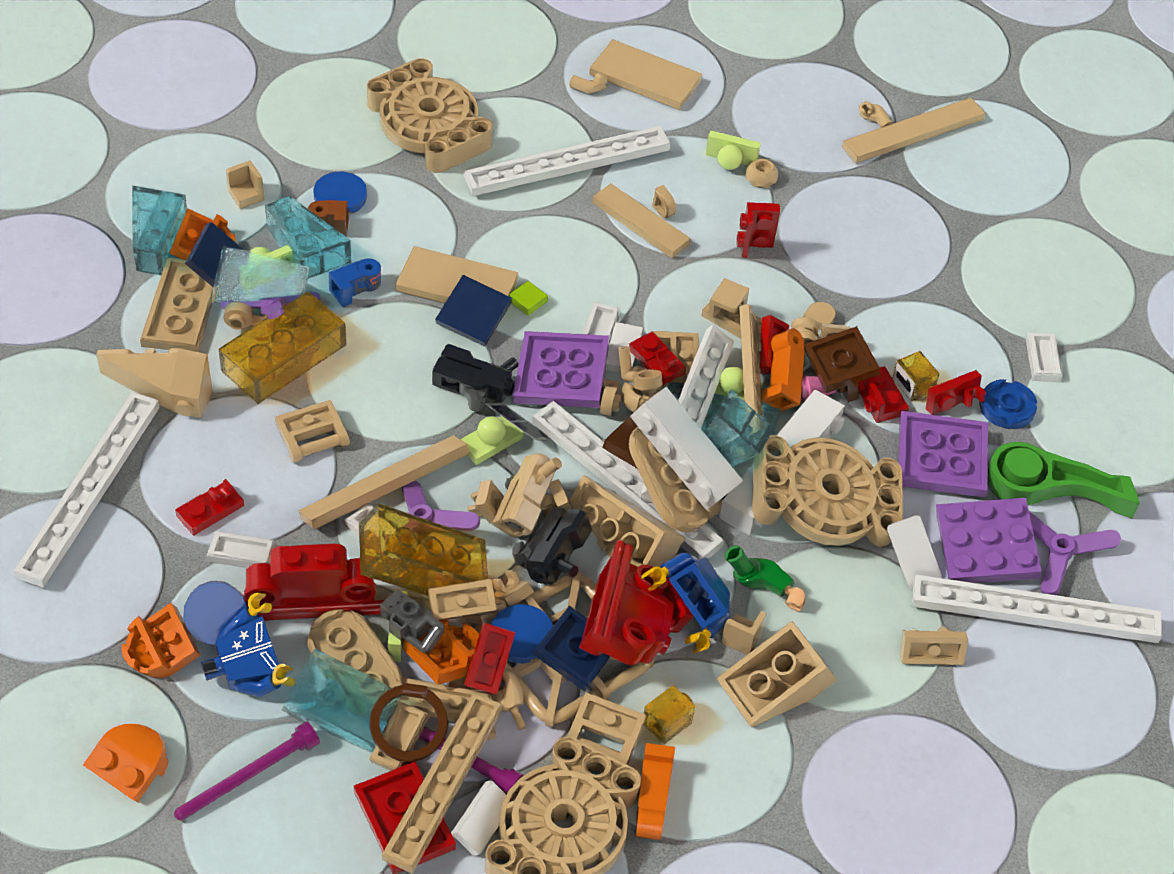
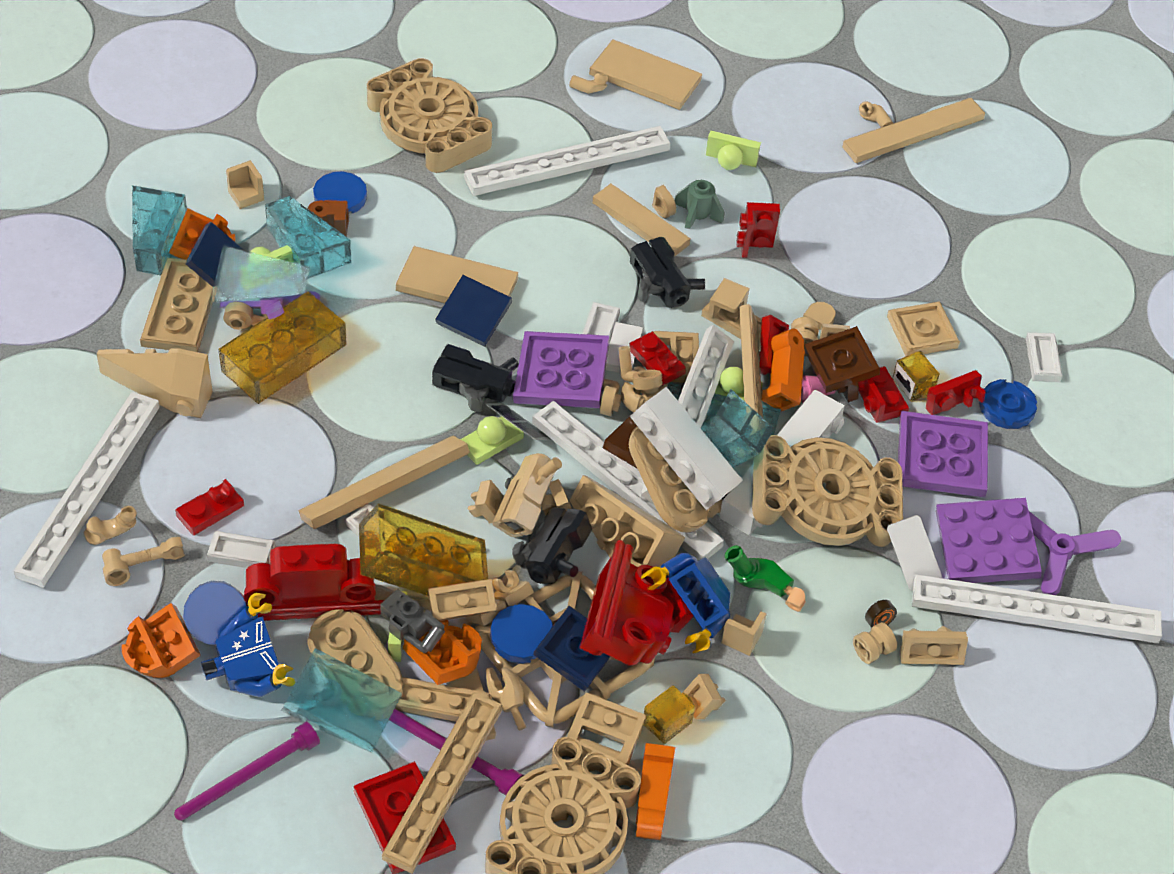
(99, 531): none -> tan piece
(116, 565): none -> tan brick
(129, 758): orange slope -> none
(310, 423): tan plate -> none
(354, 279): blue leg -> none
(401, 733): tan tile -> none
(414, 691): reddish brown piece -> none
(453, 519): medium lavender piece -> none
(480, 818): white tile -> none
(489, 658): red plate -> none
(528, 298): lime tile -> none
(660, 273): none -> black piece
(700, 201): none -> sand green brick
(704, 696): none -> tan tile
(762, 173): tan plate -> none
(776, 676): tan slope -> none
(873, 643): none -> tan wheel
(879, 612): none -> dark brown tile
(923, 328): none -> tan tile
(1038, 475): bright green animal -> none

